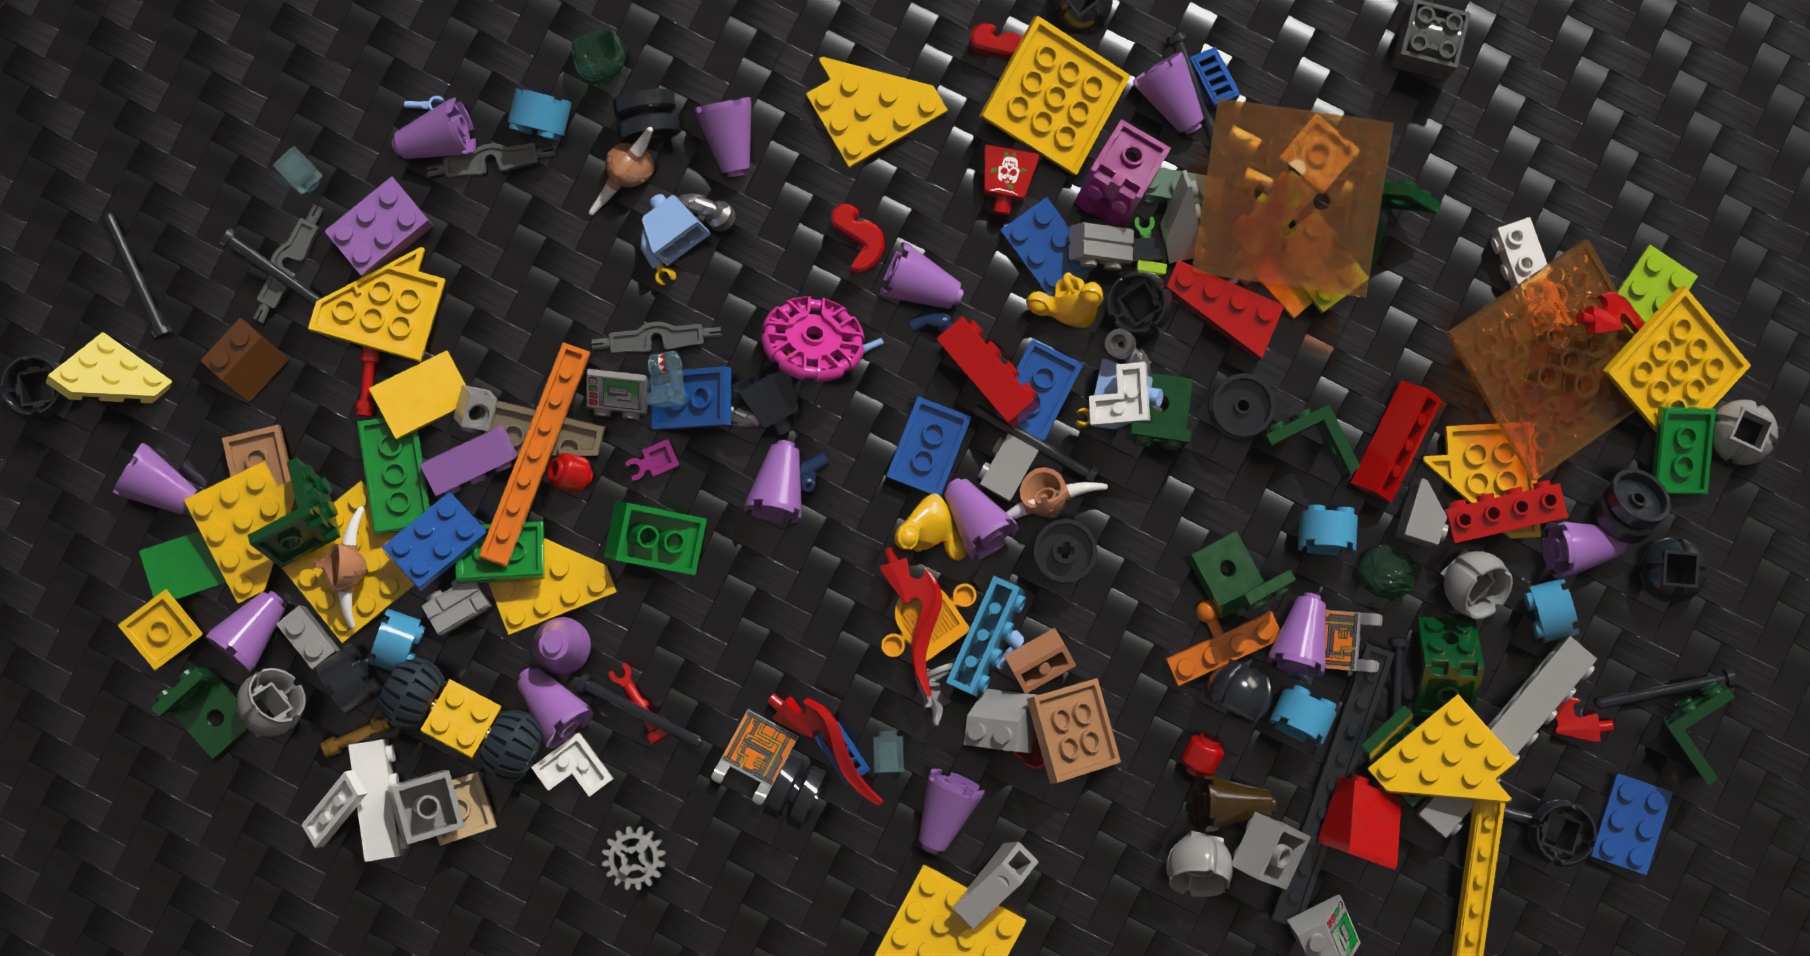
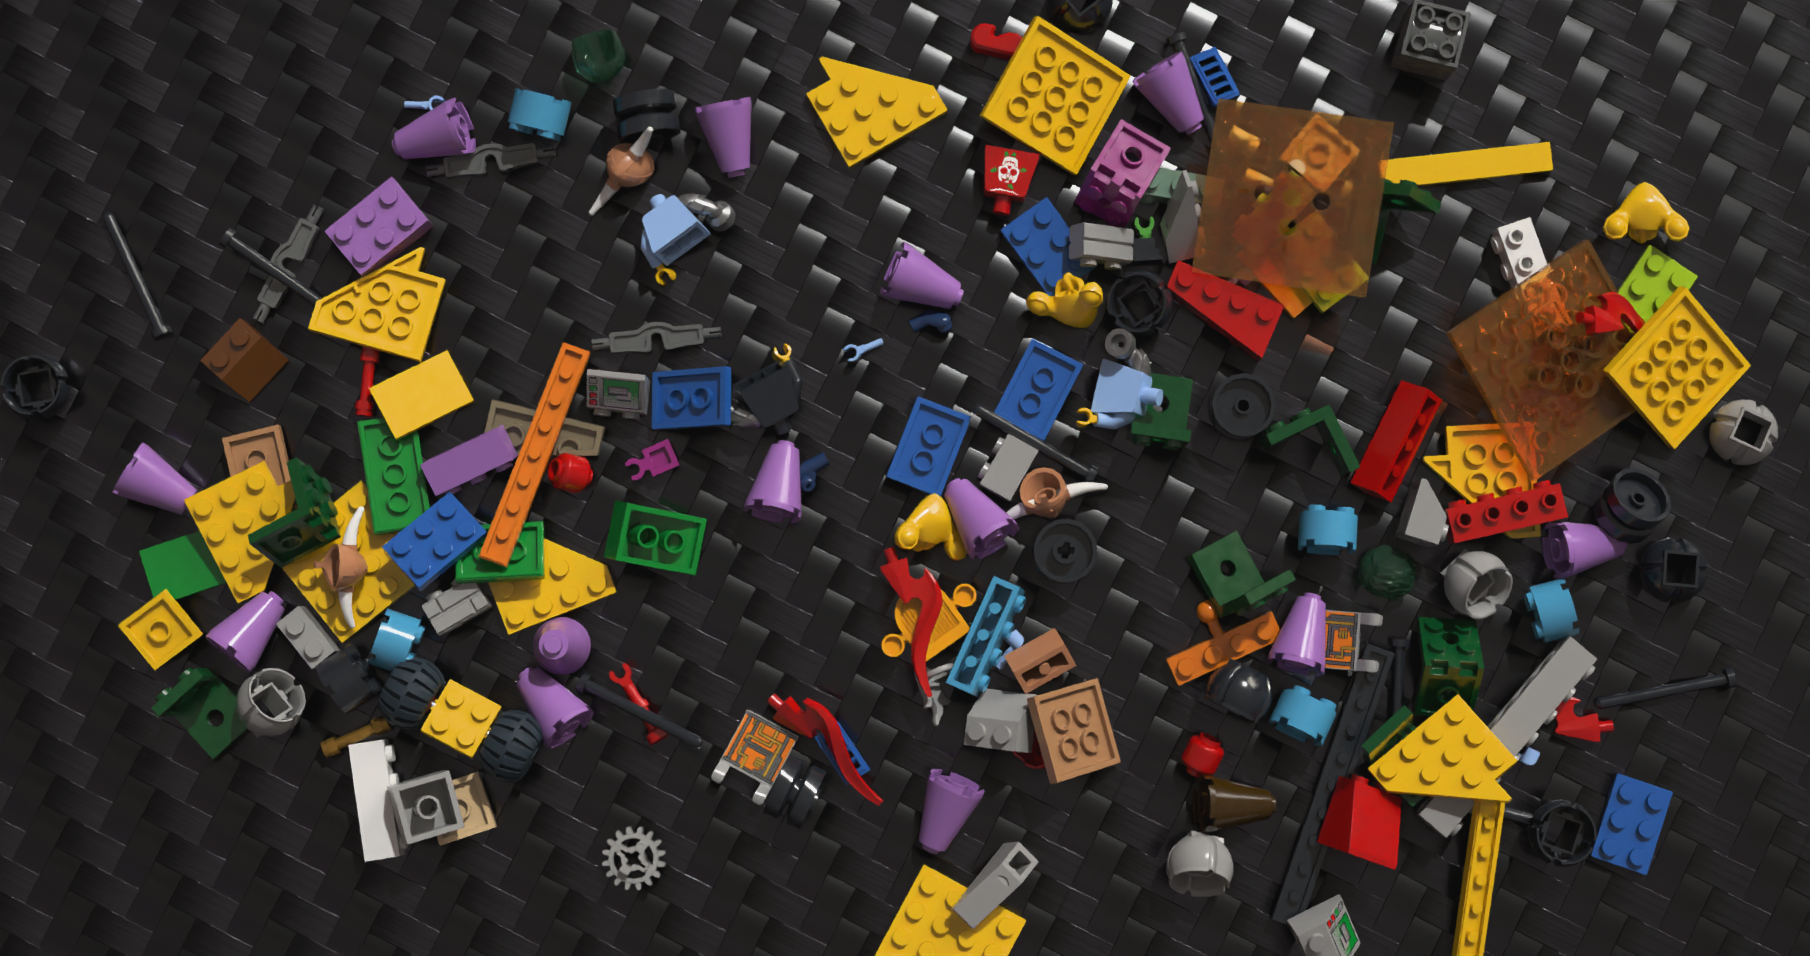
(108, 372): light yellow plate -> none
(298, 171): clear light blue brick -> none
(334, 809): white plate -> none
(472, 397): light grey brick -> none
(573, 758): white plate -> none
(666, 380): clear light blue leg -> none
(809, 351): dark pink plate -> none
(861, 232): red animal -> none
(888, 752): clear light blue brick -> none
(988, 372): red brick -> none
(1130, 402): white plate -> none
(1153, 267): lime tile -> none
(1270, 850): light grey brick -> none
(1472, 164): none -> yellow tile
(1529, 756): none -> light blue hand
(1643, 215): none -> yellow head
(1684, 448): green tile -> none
(1692, 711): dark green bracket -> none

